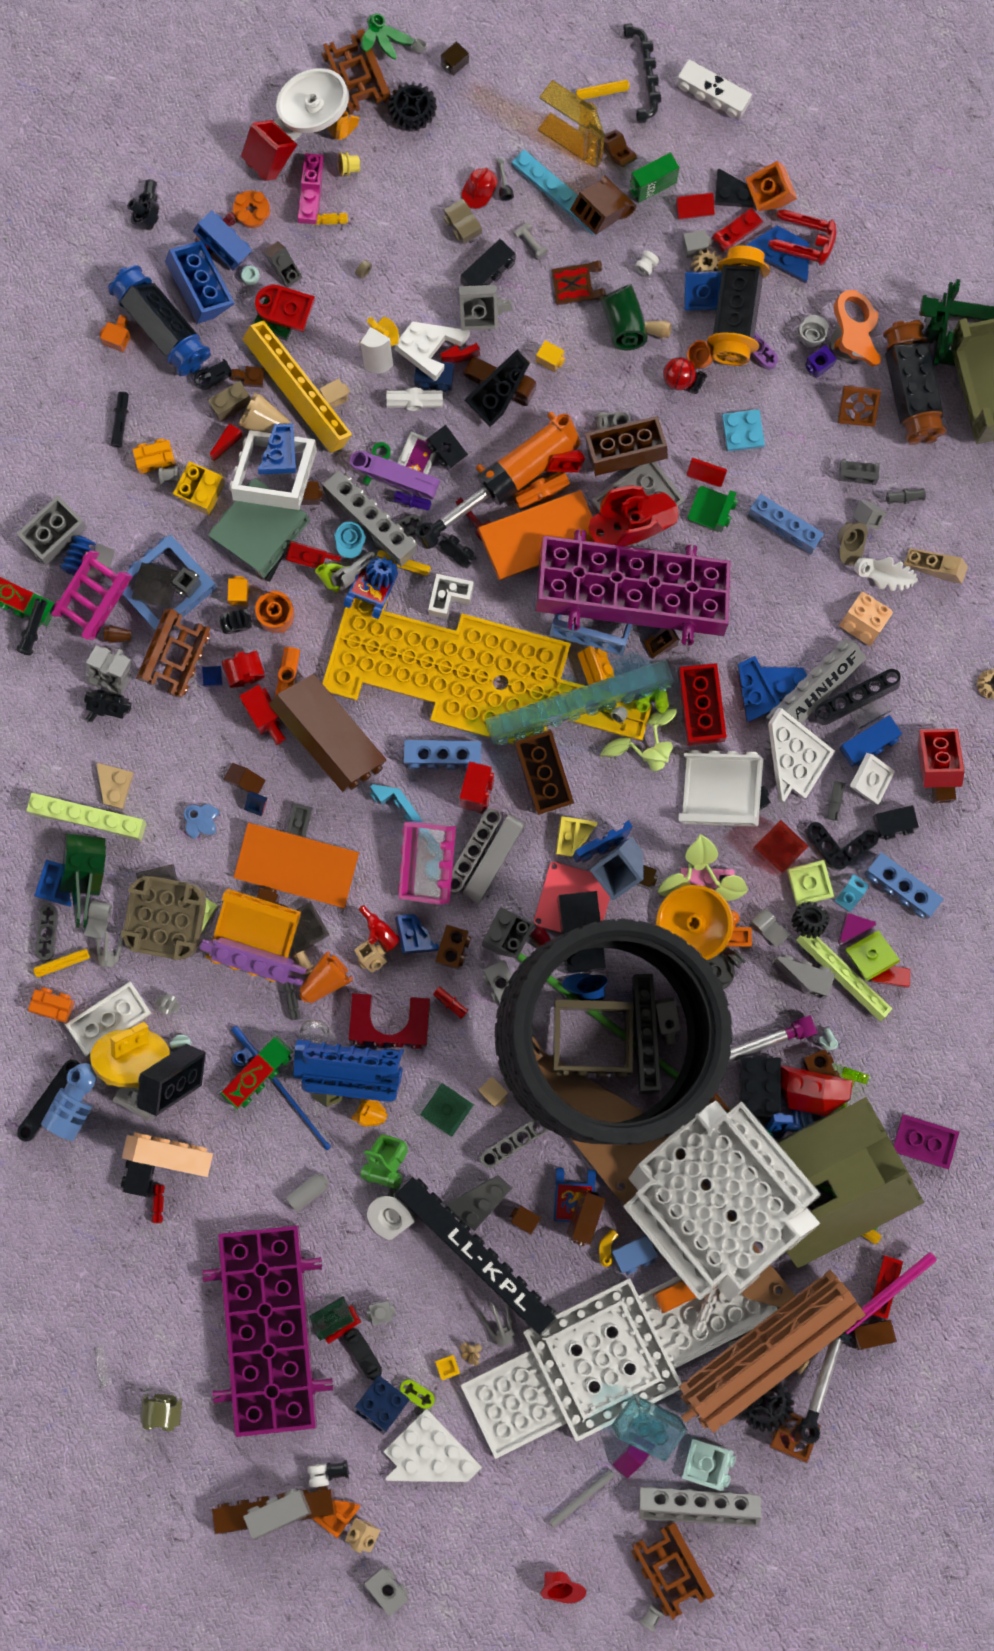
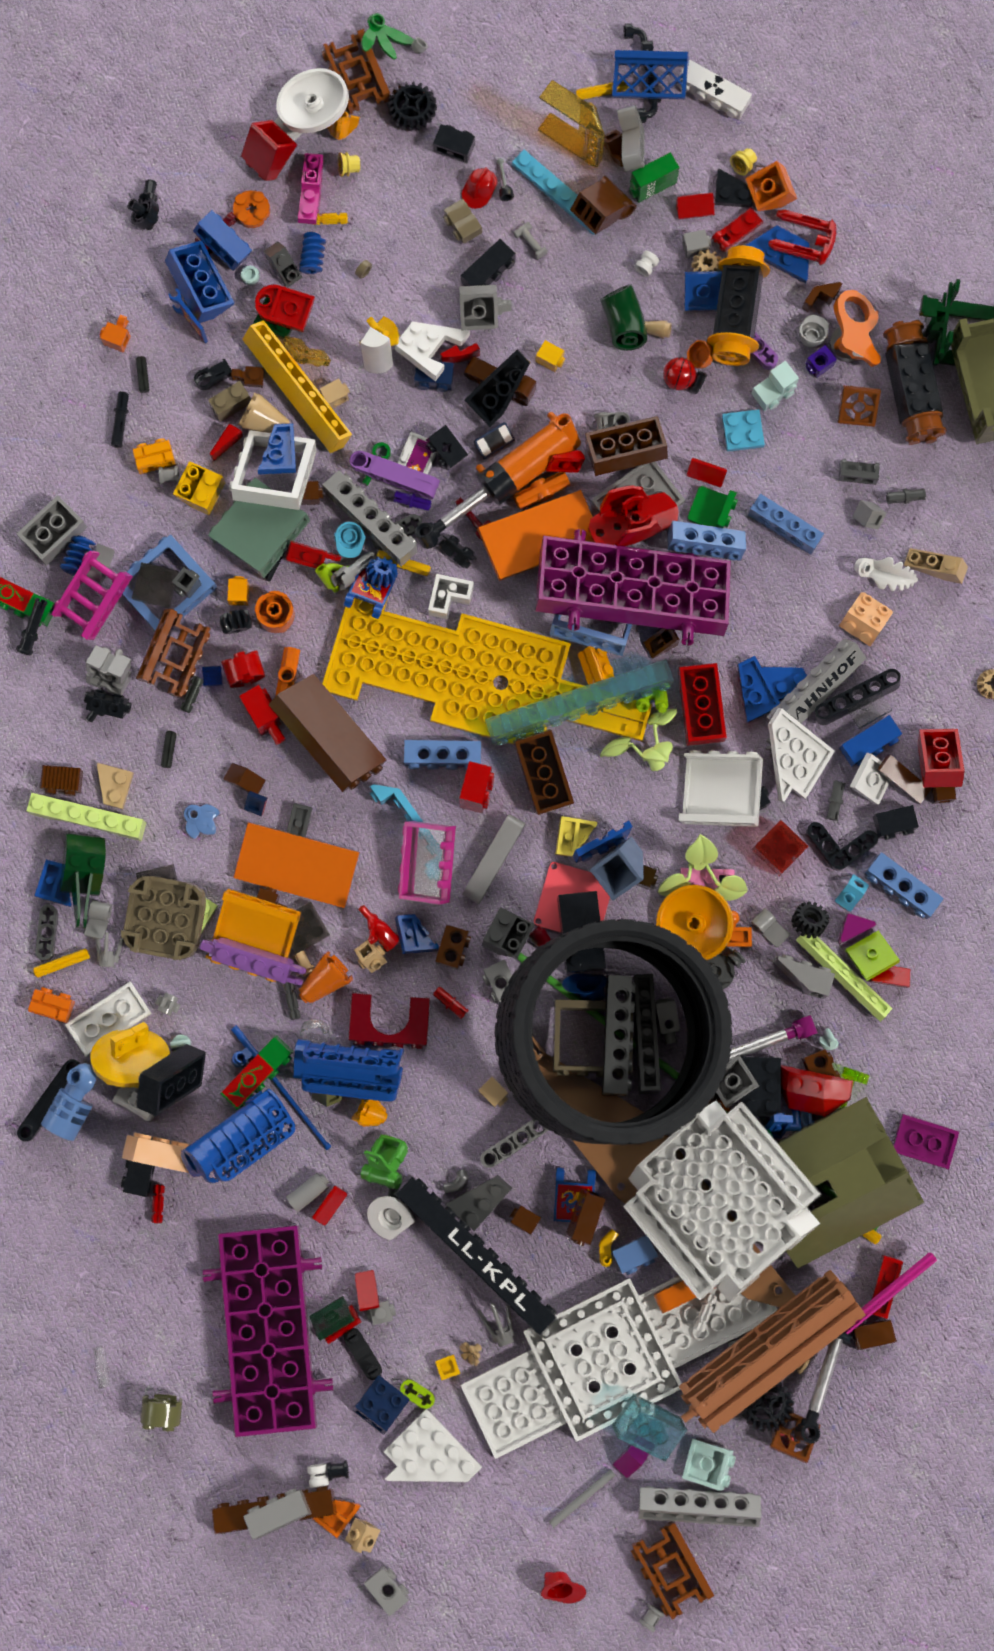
(61, 779): none -> reddish brown brick
(115, 634): reddish brown cone -> none
(142, 374): none -> pearl dark grey axle
(159, 320): brick -> none
(168, 749): none -> pearl dark grey axle
(183, 310): none -> blue flag
(191, 694): none -> pearl dark grey axle
(239, 1134): none -> blue piece
(303, 354): none -> clear yellow plate
(312, 253): none -> blue piece
(329, 1205): none -> red slope
(367, 1290): none -> red slope
(414, 399): white piece -> none
(447, 1109): clear green plate -> none
(454, 58): dark brown brick -> none
(454, 143): none -> black brick
(458, 1184): none -> flat silver arm
(480, 844): light grey beam -> none
(494, 440): none -> slope
(574, 283): flag -> none
(610, 1085): none -> dark grey brick
(619, 714): light grey hinge -> none
(632, 138): none -> light grey beam
(647, 59): none -> blue fence
(706, 540): none -> medium blue brick
(736, 1082): none -> light grey slope
(743, 161): none -> light yellow piece
(777, 386): none -> light aqua brick
(810, 882): yellowish green plate -> none
(824, 292): none -> reddish brown slope
(852, 542): dark tan piece -> none
(903, 779): none -> tile

